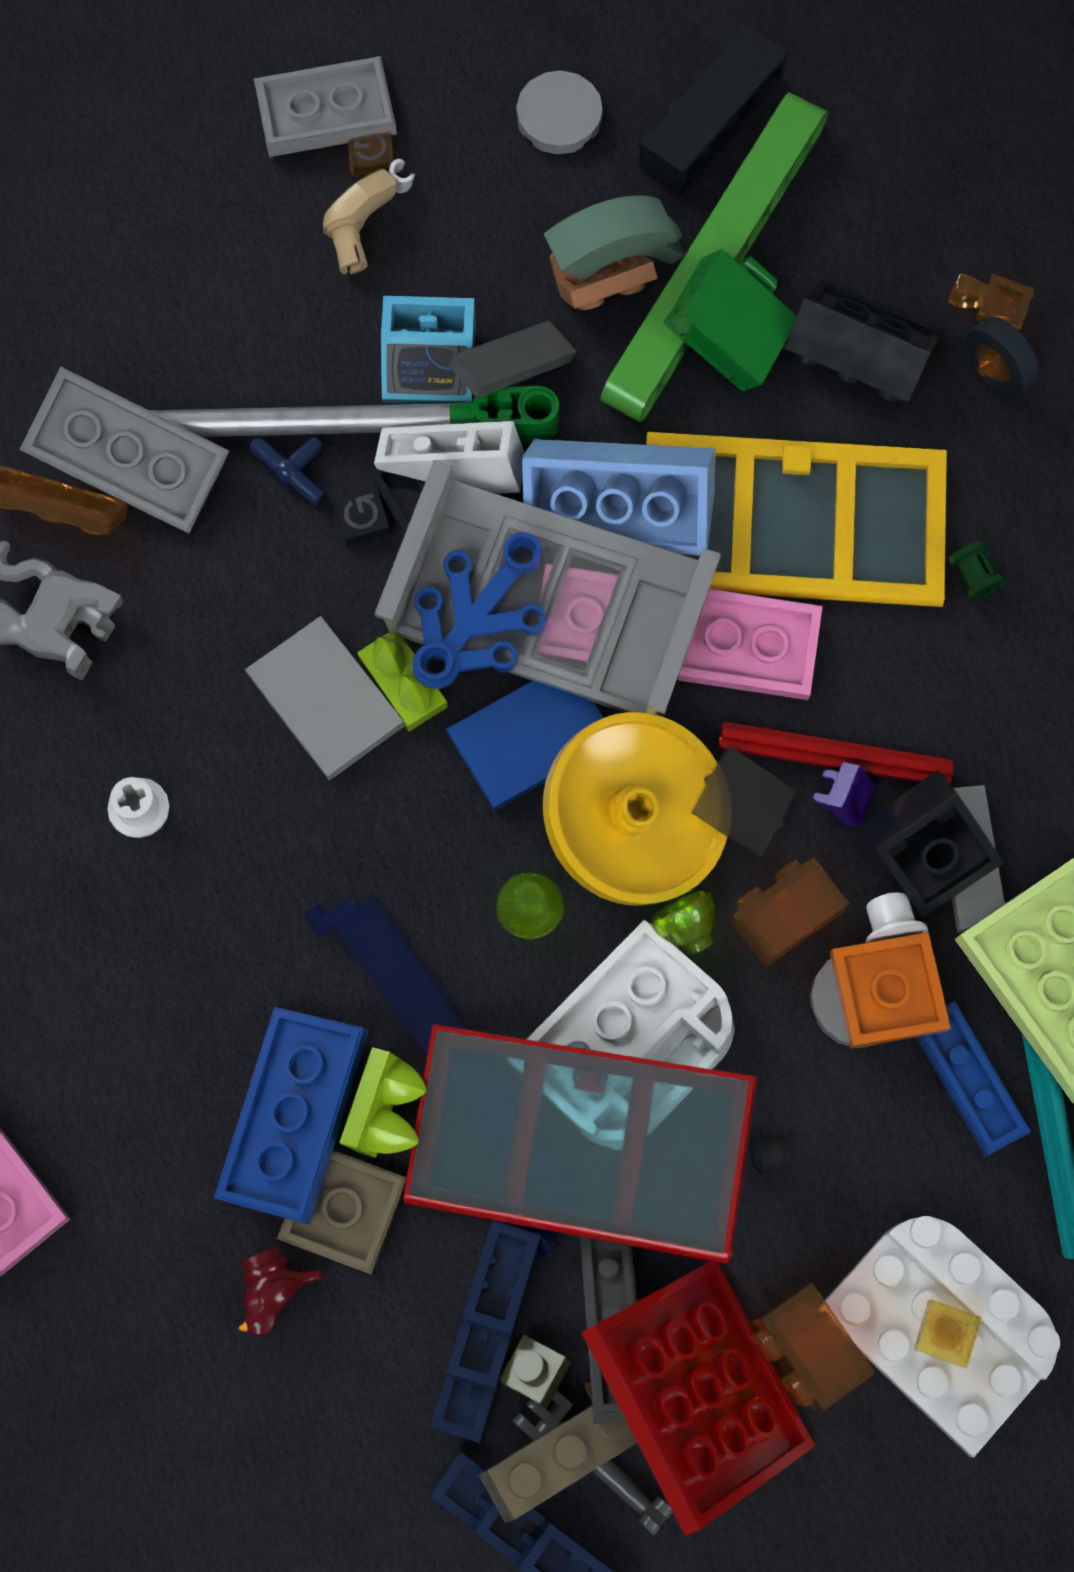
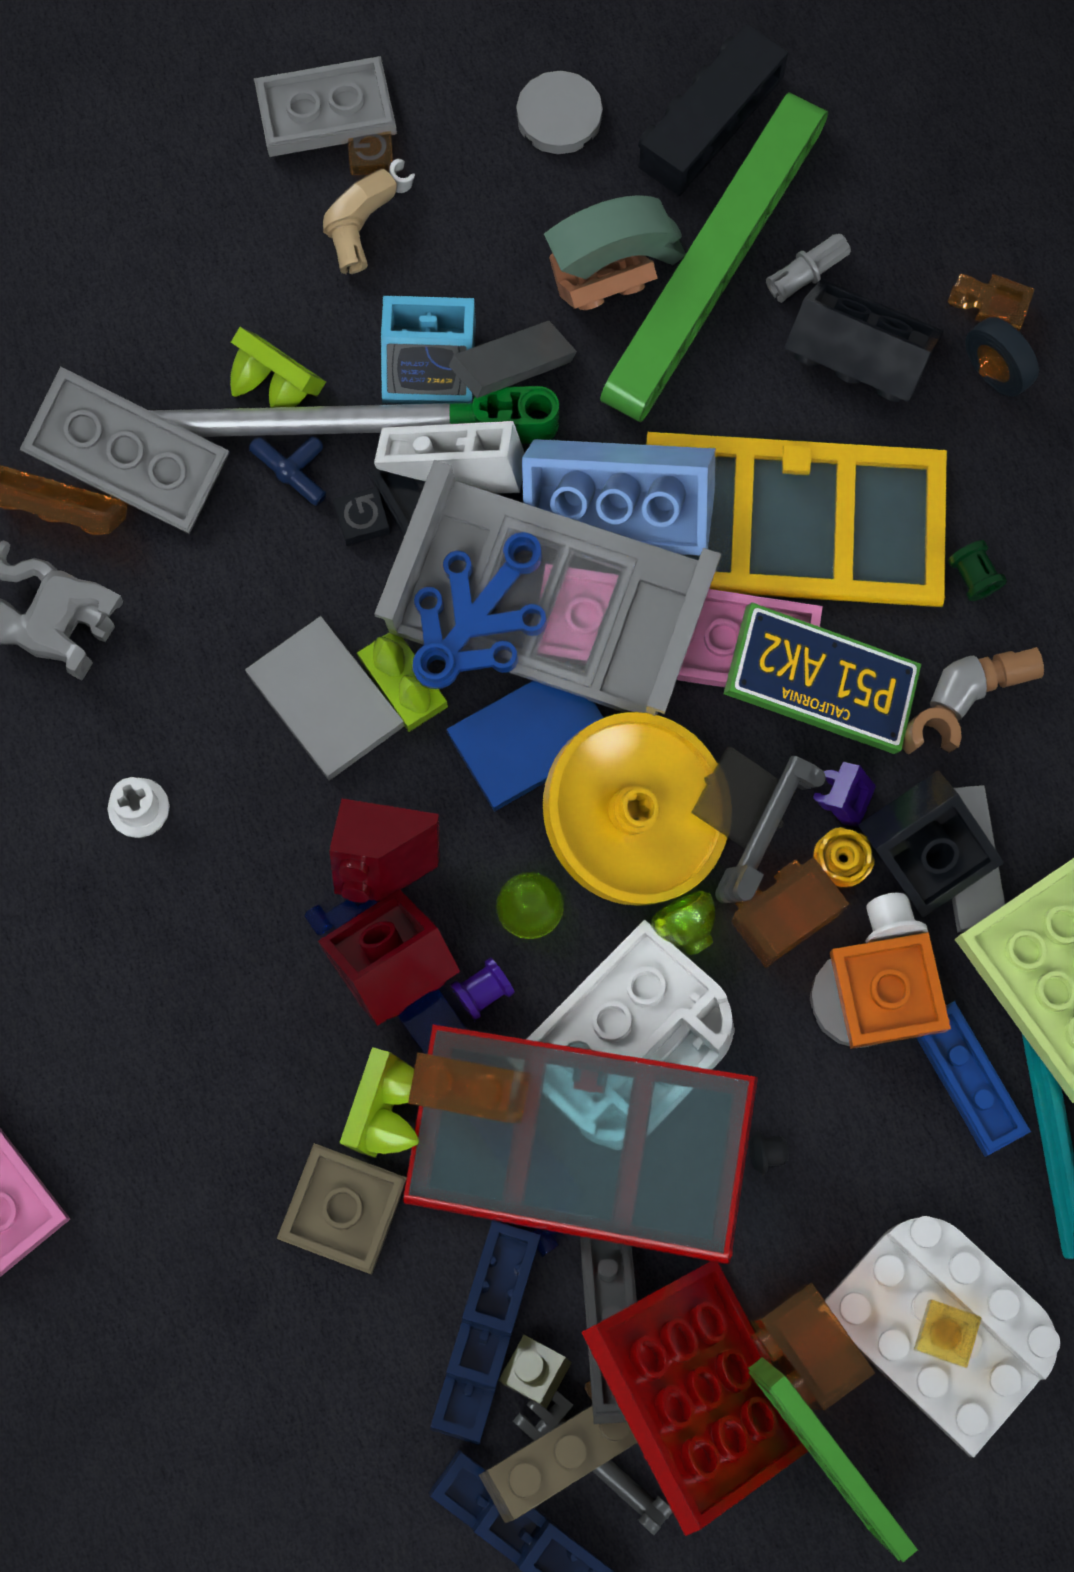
(255, 362): none -> lime tile
(269, 1289): dark red animal -> none
(291, 1115): blue tile -> none
(381, 849): none -> dark red slope
(390, 956): none -> dark red slope
(469, 1088): none -> clear orange brick
(482, 988): none -> dark purple bush
(732, 318): green piece -> none
(742, 881): none -> dark grey hinge
(808, 267): none -> light grey axle
(822, 678): none -> tile
(832, 753): red axle -> none
(832, 1459): none -> bright green tile
(852, 845): none -> yellow plate
(965, 683): none -> medium nougat piece

